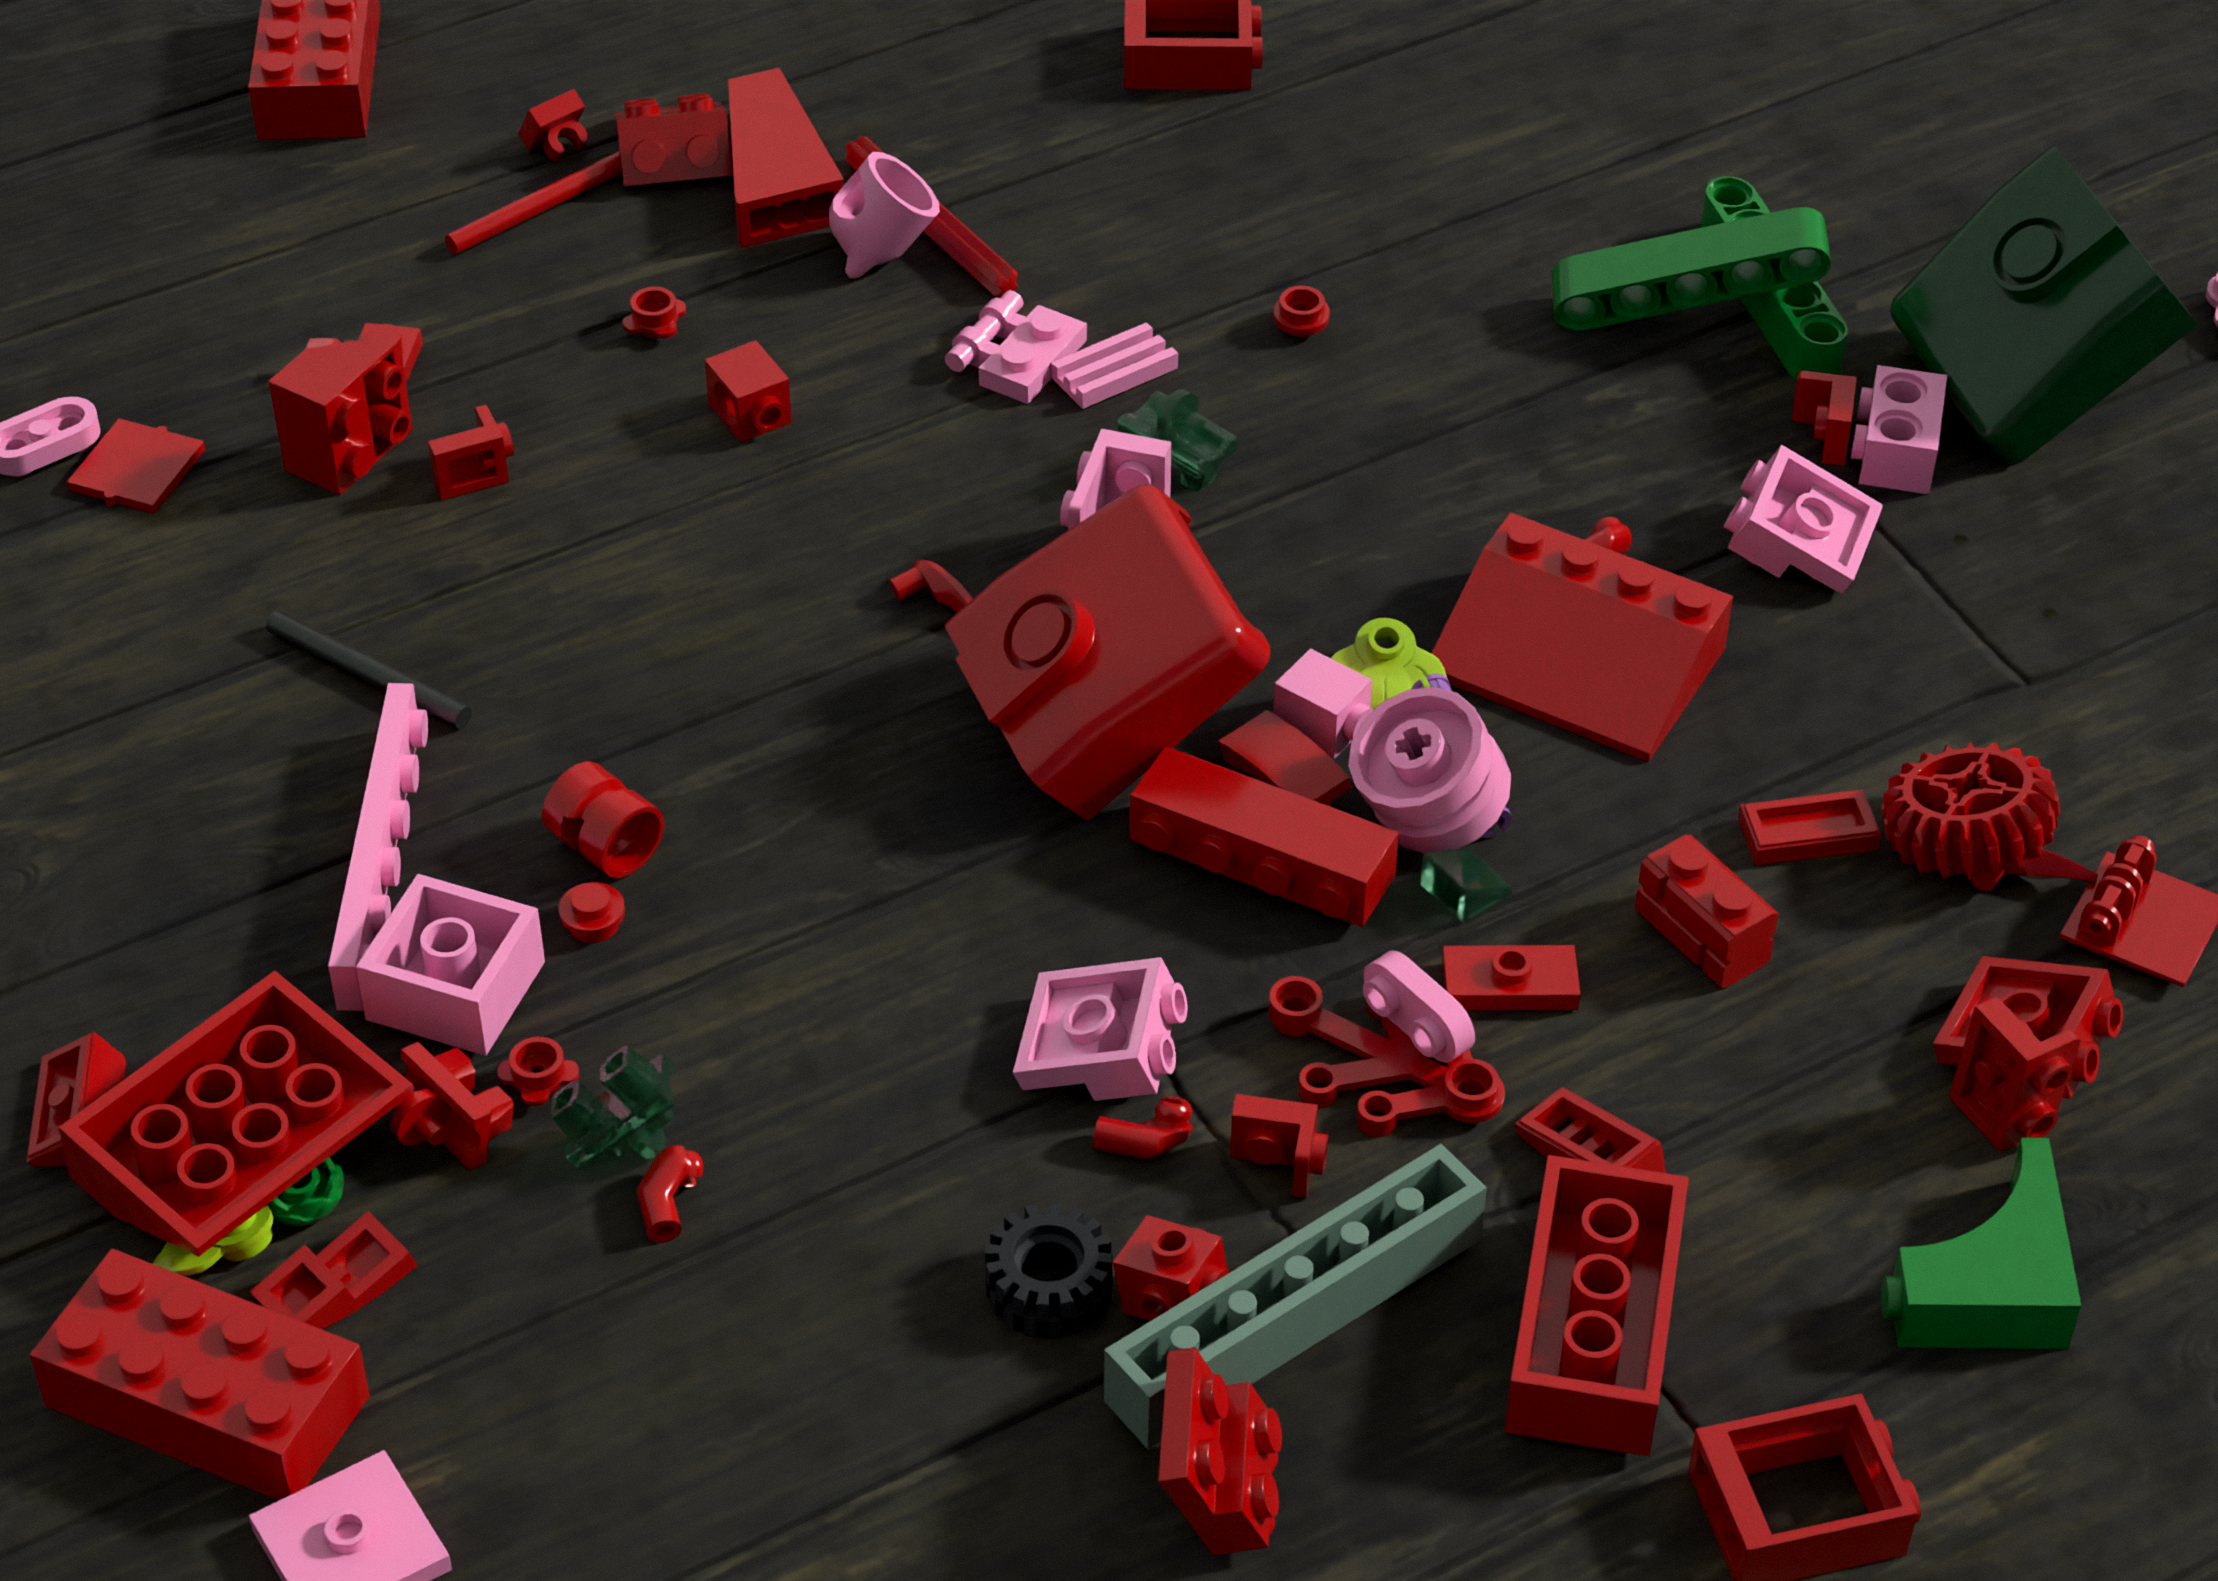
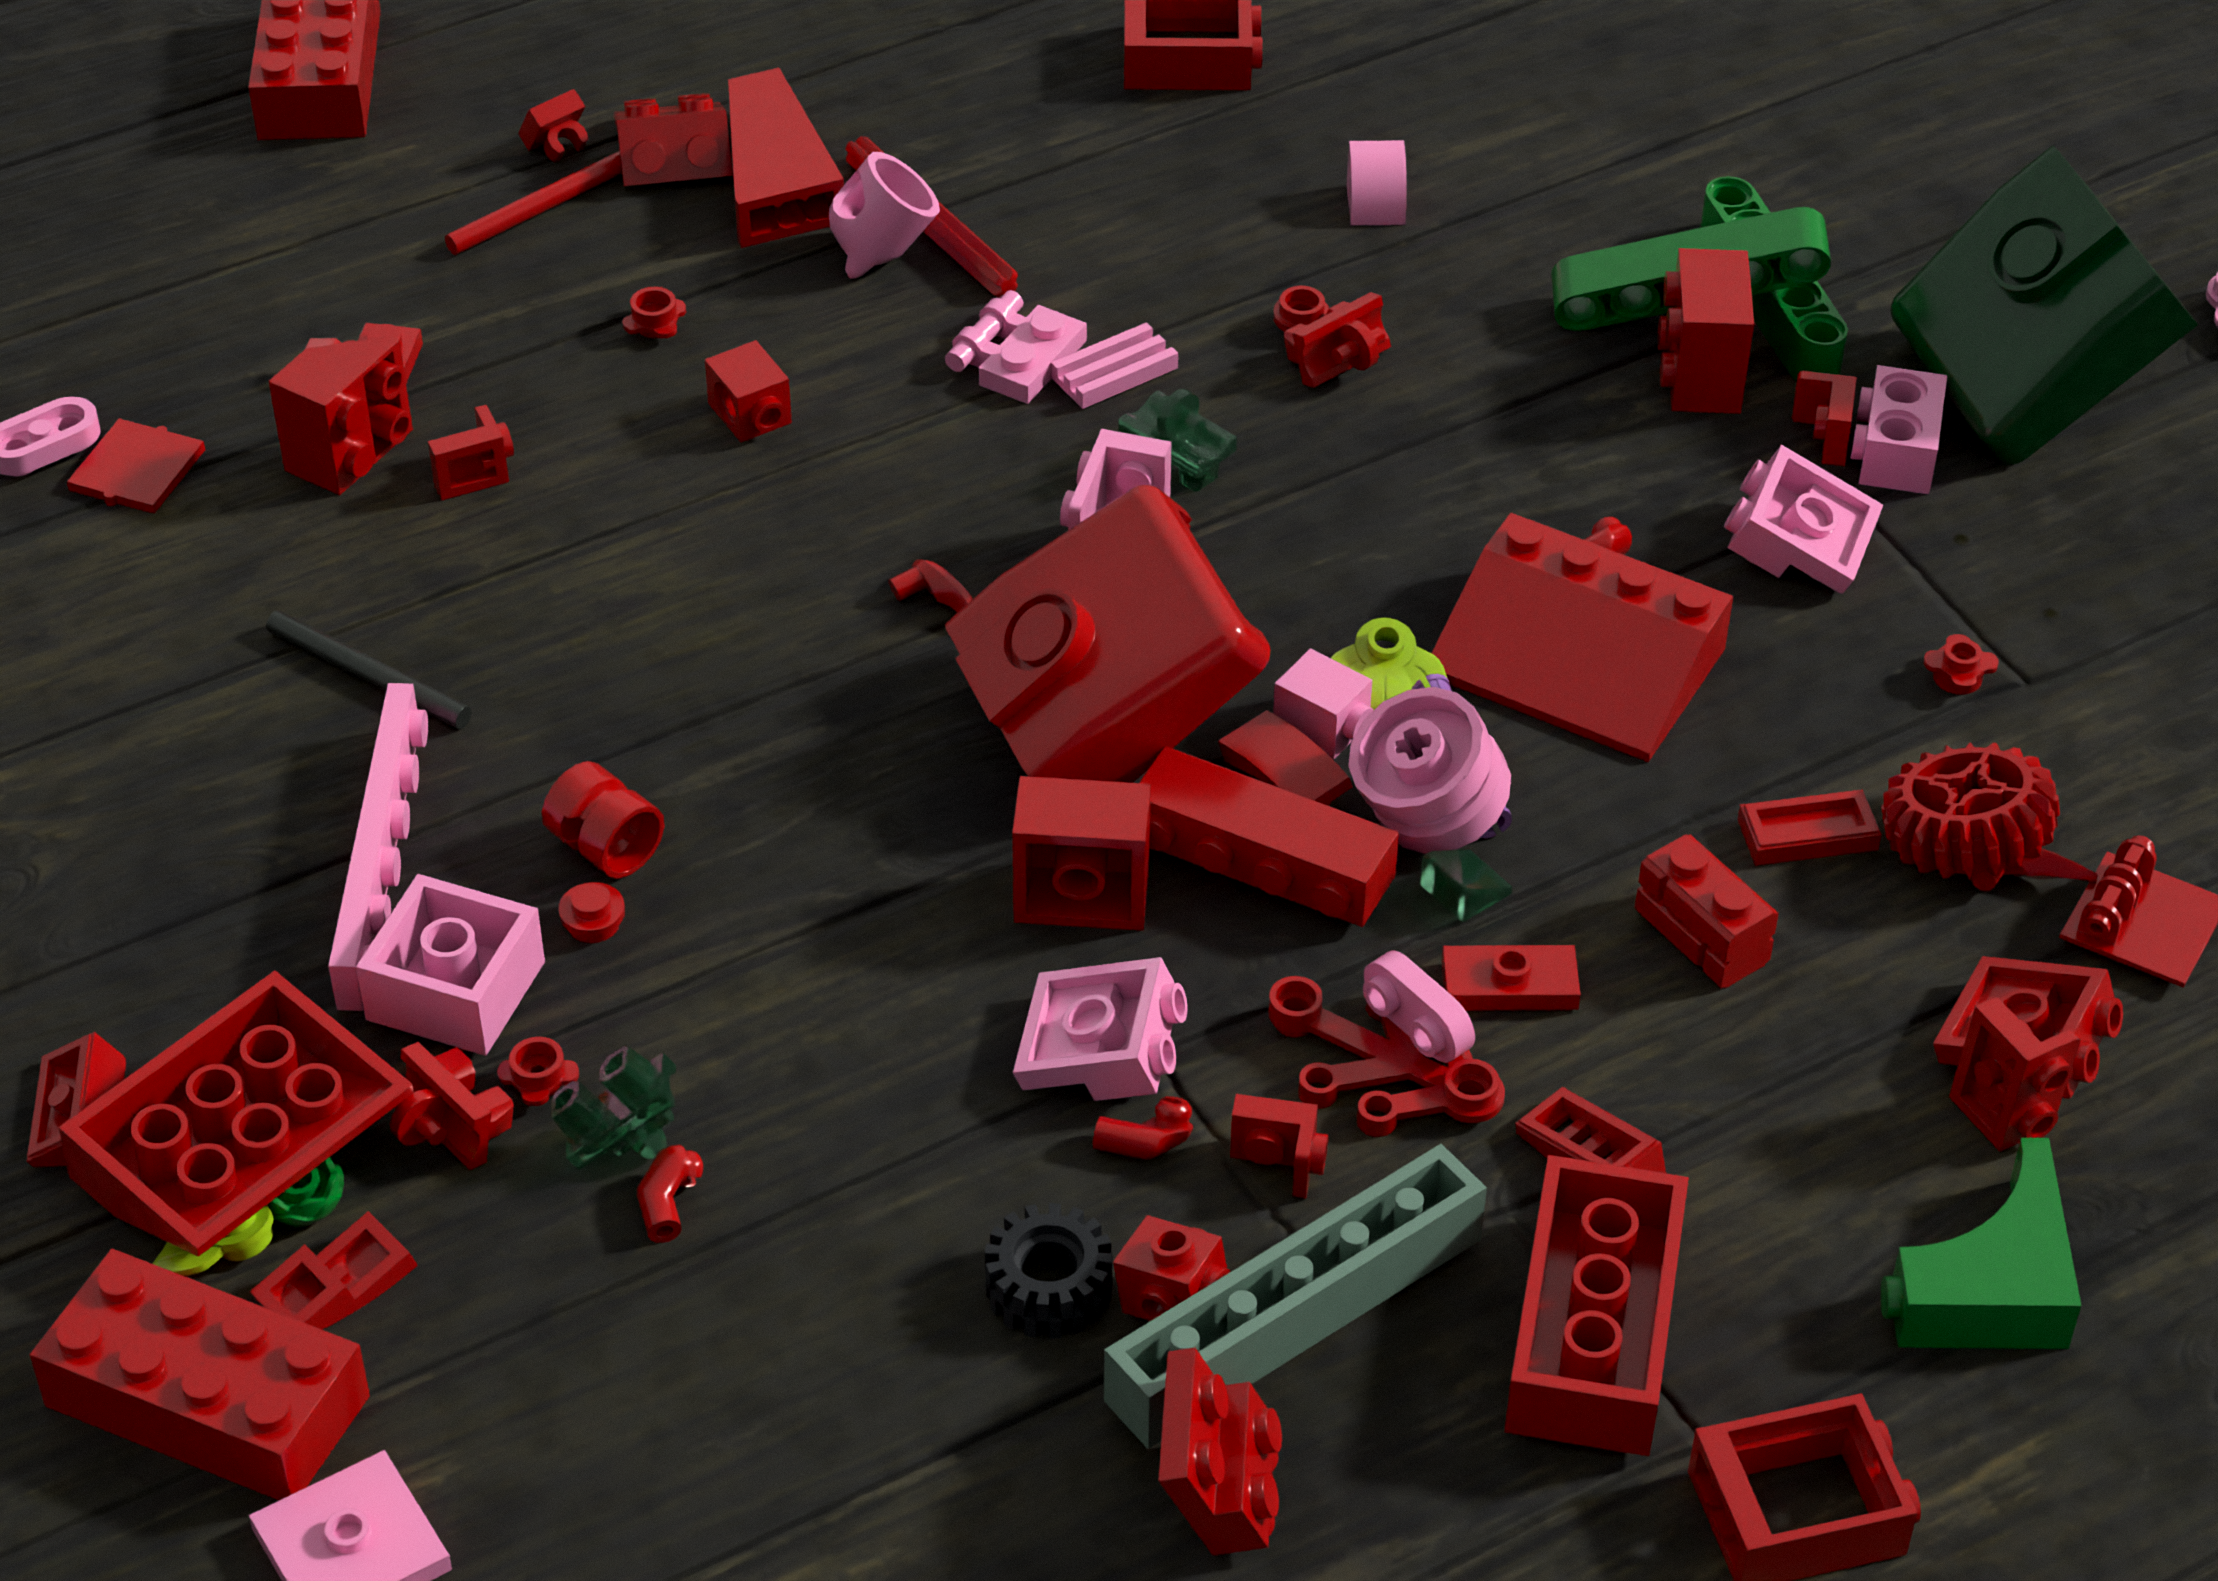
(1081, 853): none -> red brick
(1340, 340): none -> red hips
(1377, 182): none -> bright pink brick
(1706, 330): none -> red brick
(1960, 665): none -> red plate

